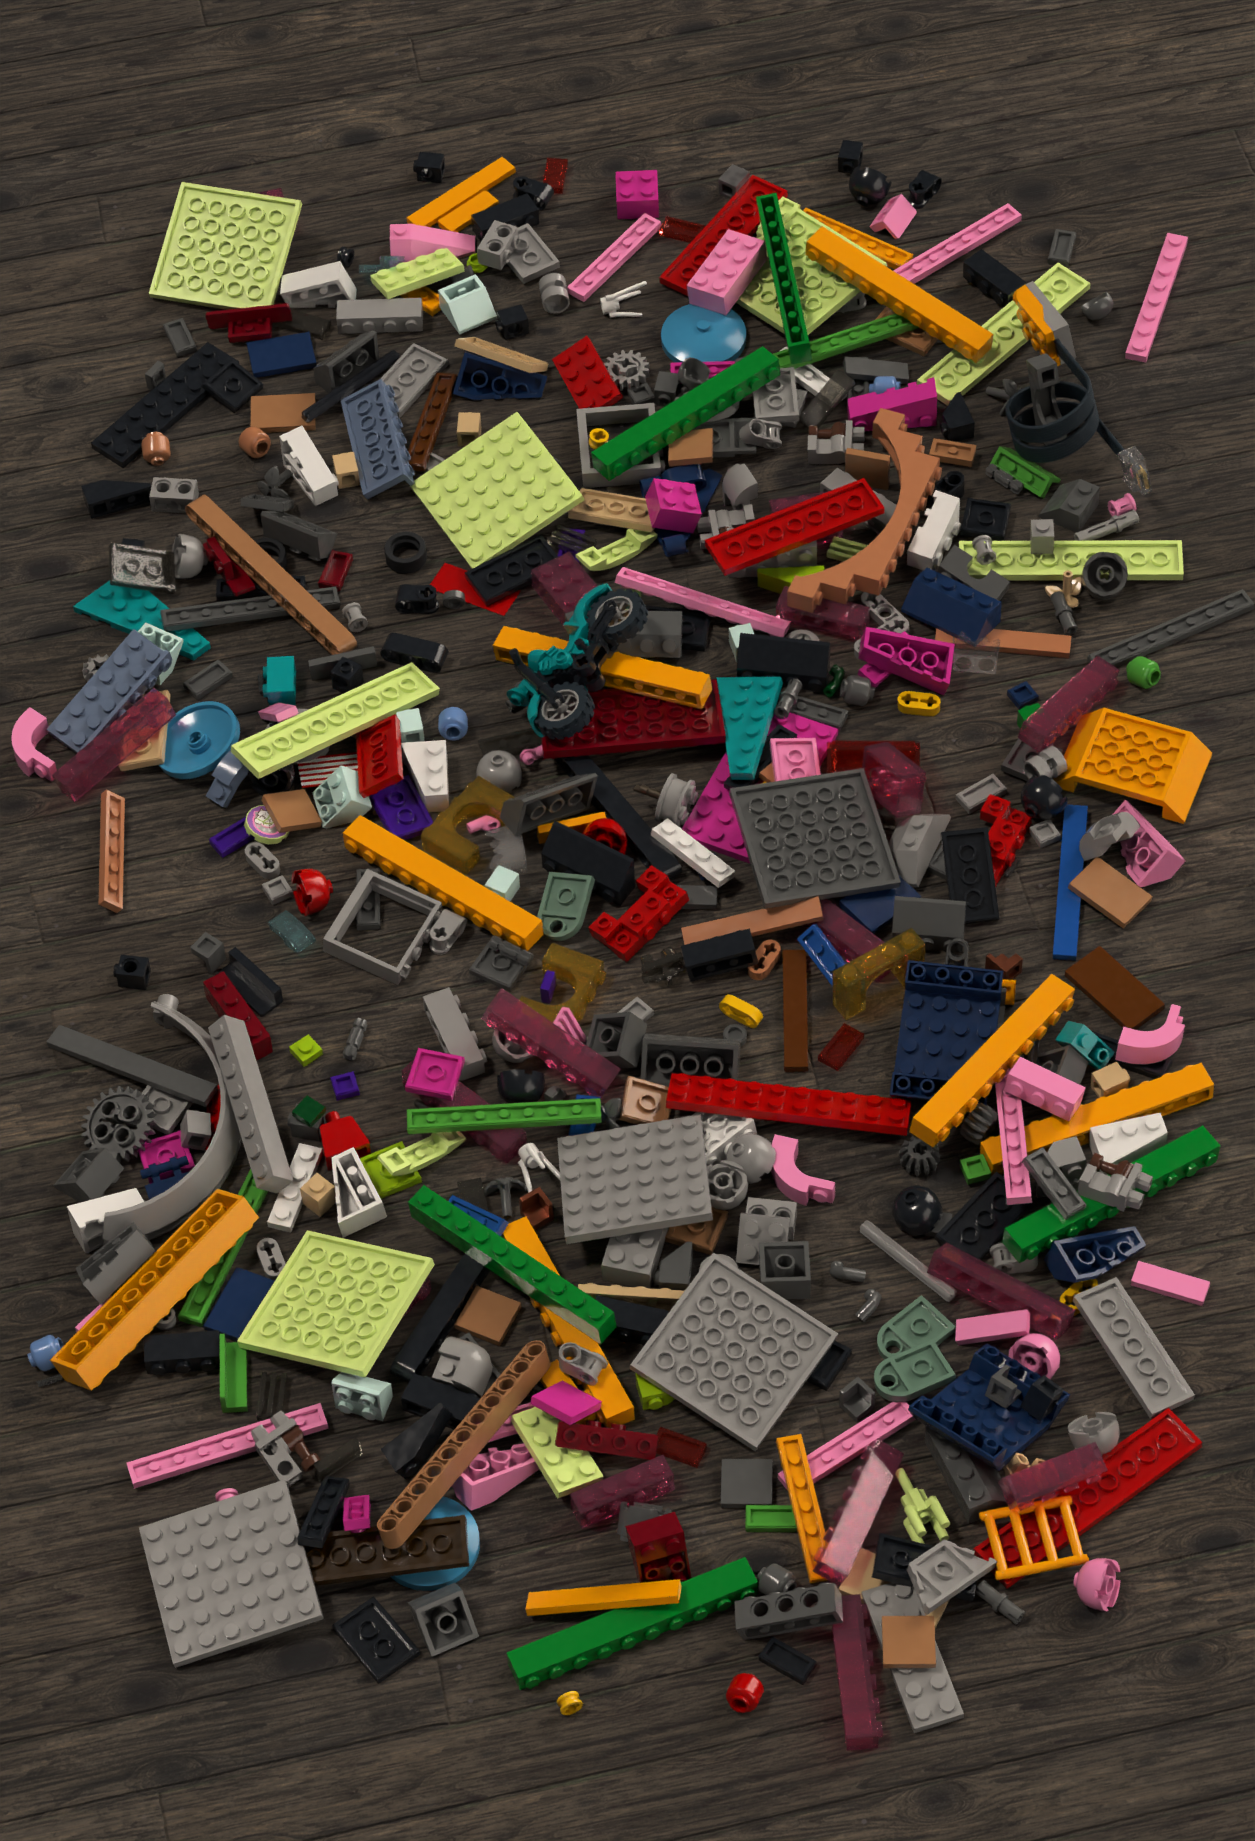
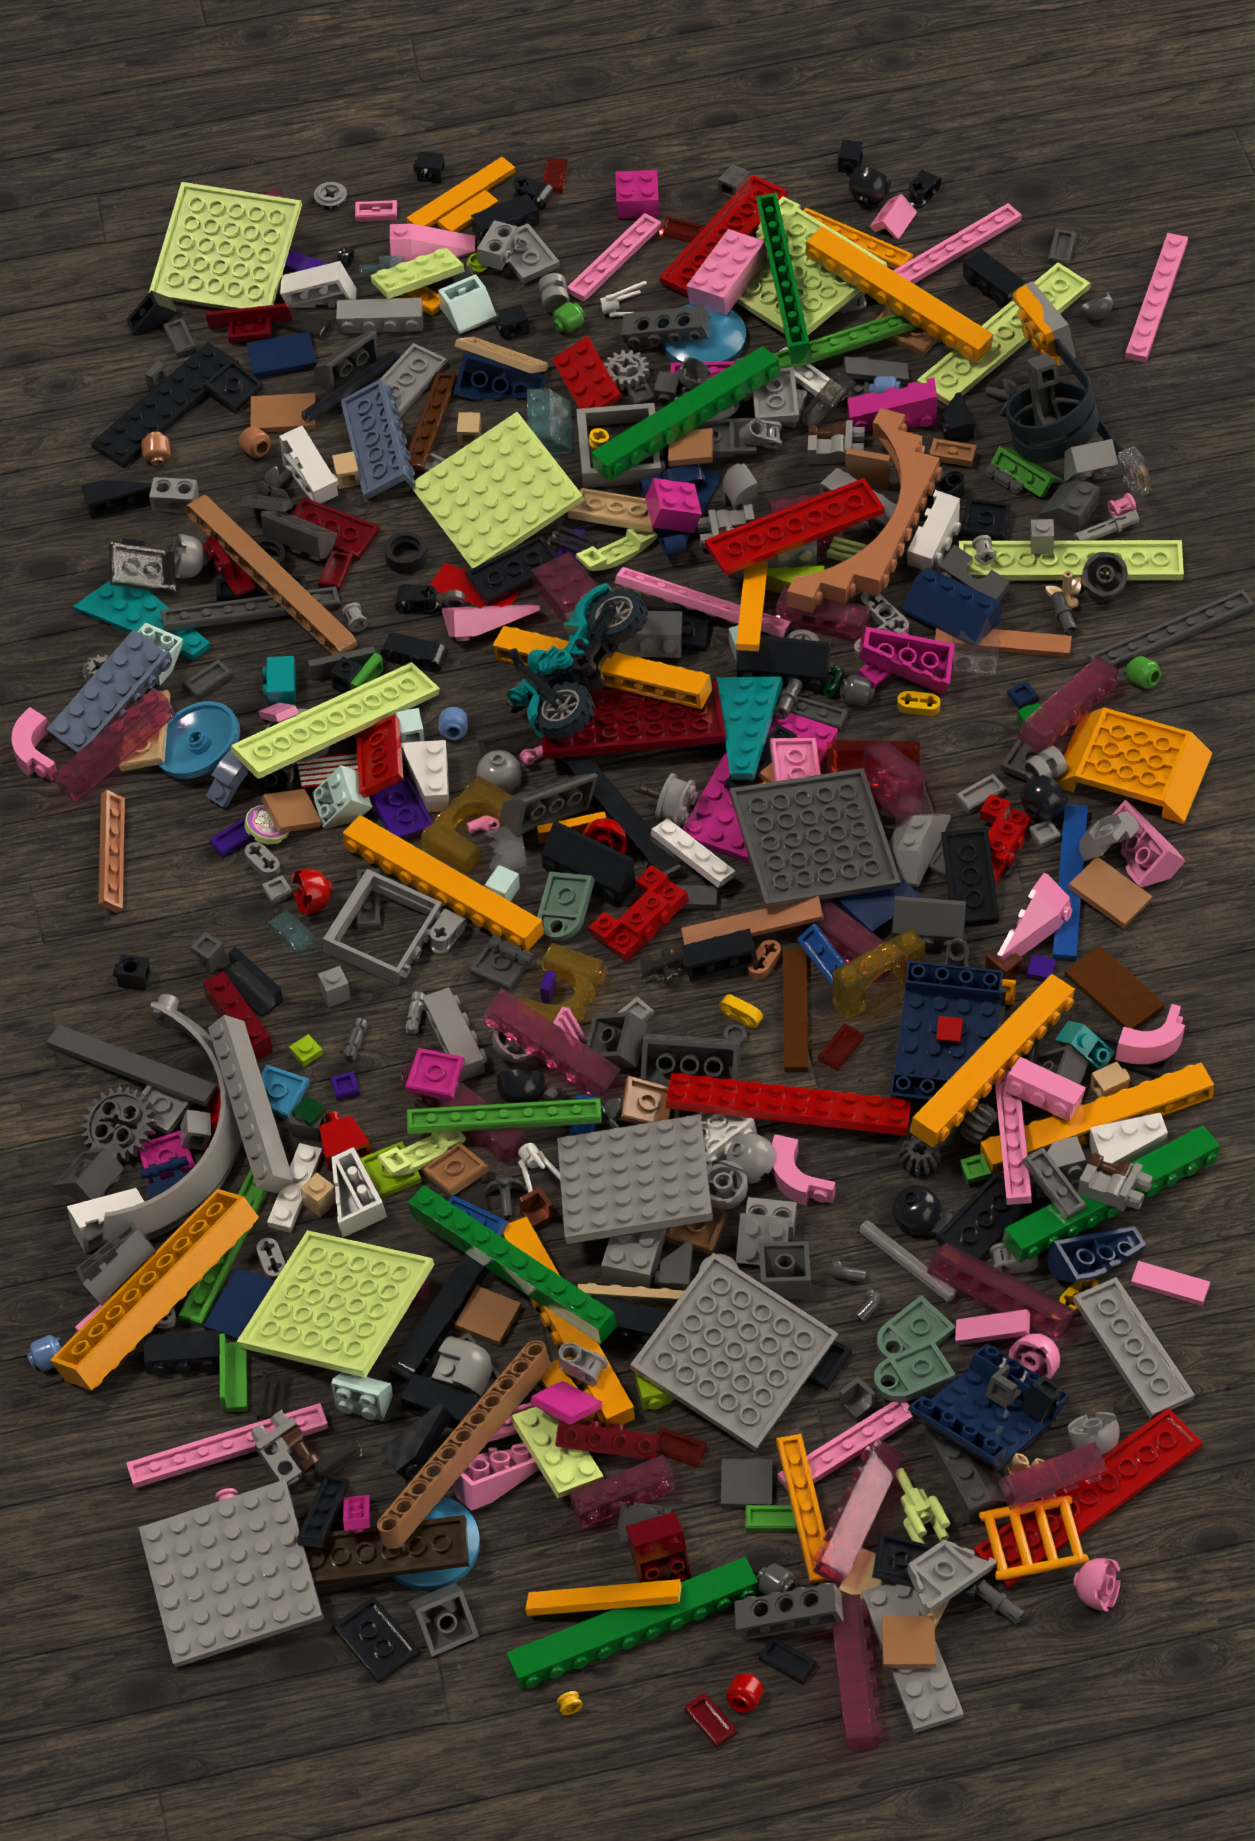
(151, 313): none -> black slope
(283, 1090): none -> dark azure tile
(298, 262): none -> dark purple tile
(332, 188): none -> light grey gear
(334, 986): none -> light grey brick
(353, 533): none -> dark red tile
(369, 672): none -> bright green tile
(376, 211): none -> bright pink tile
(415, 1013): none -> light grey axle
(455, 1169): none -> medium nougat tile
(471, 621): none -> bright pink wedge
(550, 420): none -> clear light blue slope
(568, 317): none -> bright green head
(666, 326): none -> dark grey brick
(710, 1720): none -> dark red tile
(752, 607): none -> light orange tile
(949, 1029): none -> red tile
(1040, 968): none -> dark purple tile
(1043, 916): none -> bright pink wedge
(1090, 460): none -> light grey slope

